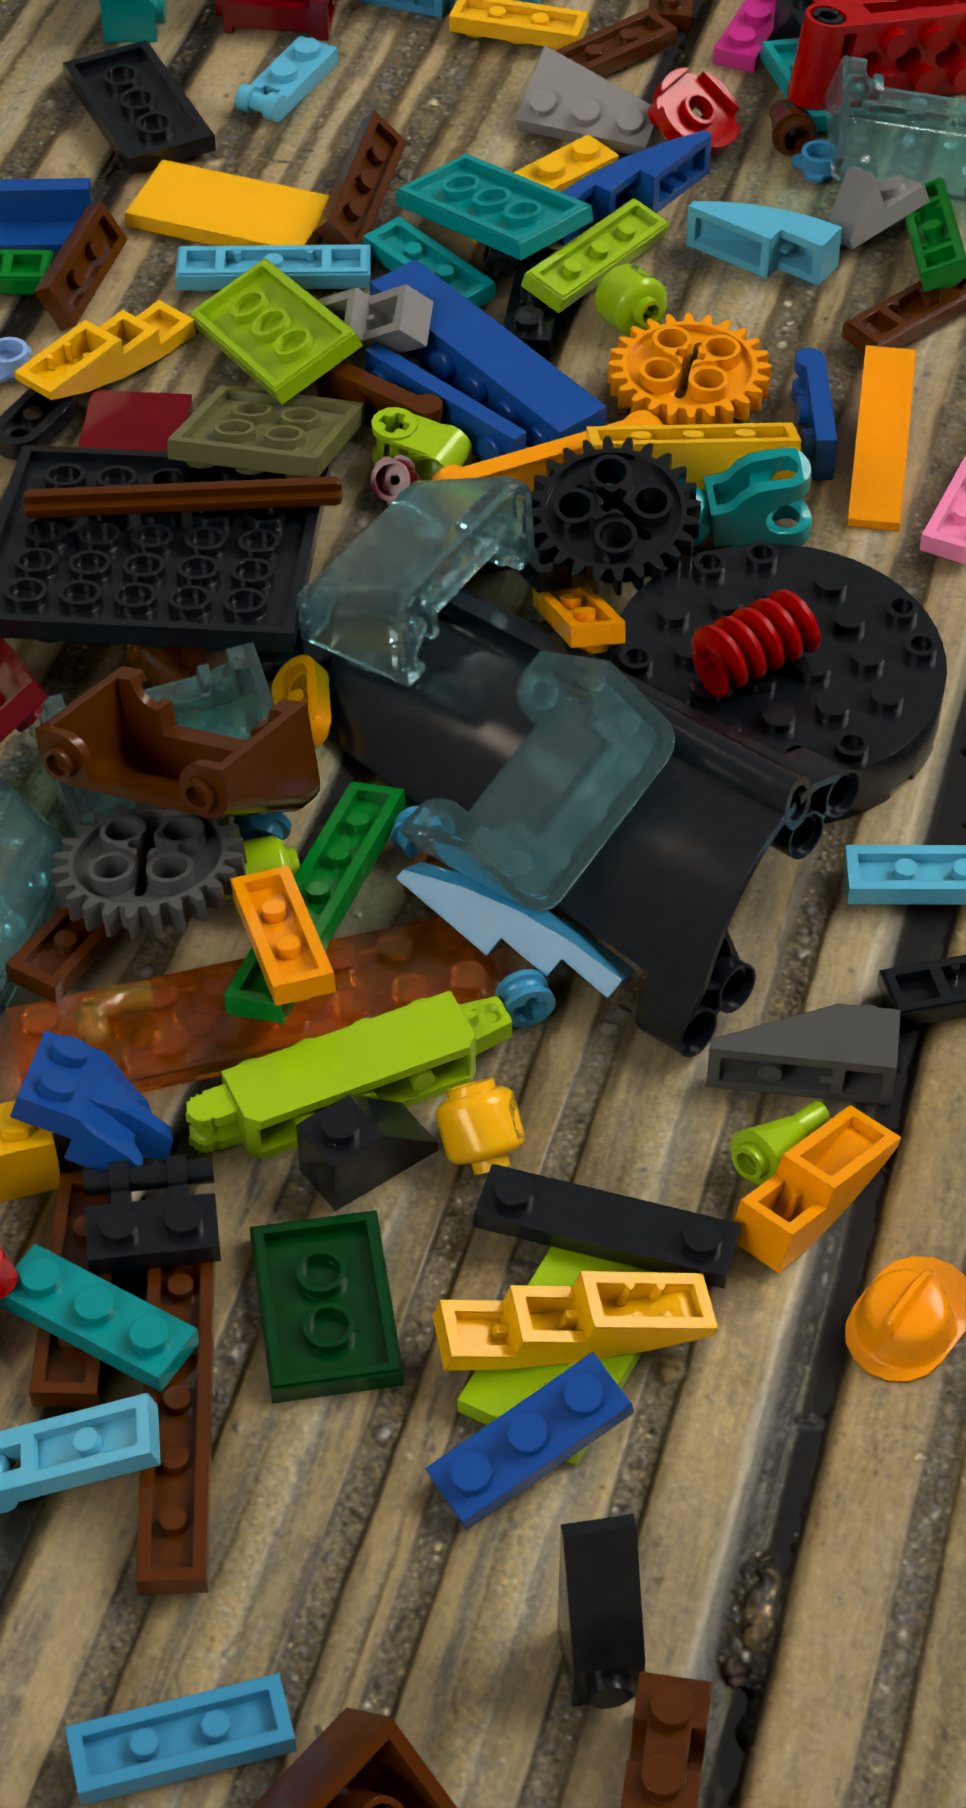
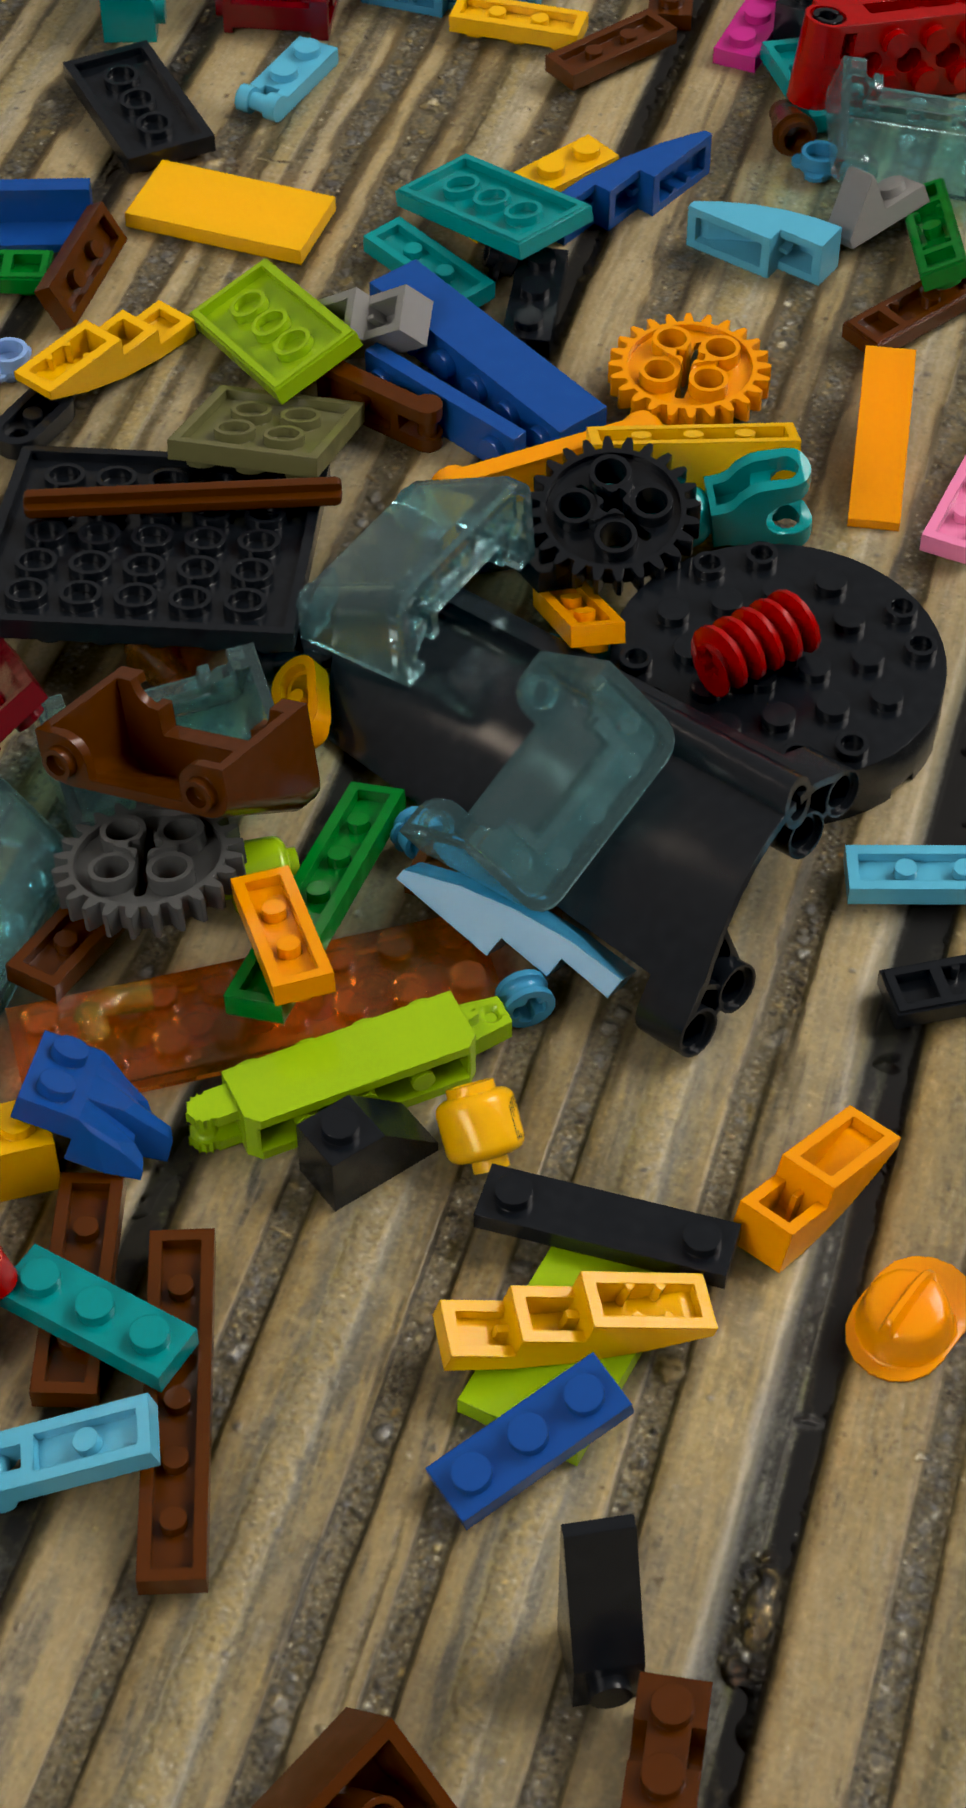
(133, 419): dark red tile -> none
(156, 1230): black plate -> none
(180, 1739): dark azure plate -> none
(263, 825): dark azure plate -> none
(308, 265): medium azure plate -> none
(325, 1307): dark green tile -> none
(361, 182): reddish brown plate -> none
(384, 471): plate -> none
(421, 440): lime piece -> none
(573, 101): light grey wing -> none
(587, 258): lime tile -> none
(630, 297): lime head -> none
(685, 92): red plate -> none
(760, 1148): lime cone -> none
(815, 411): blue plate -> none
(818, 1054): dark grey slope -> none

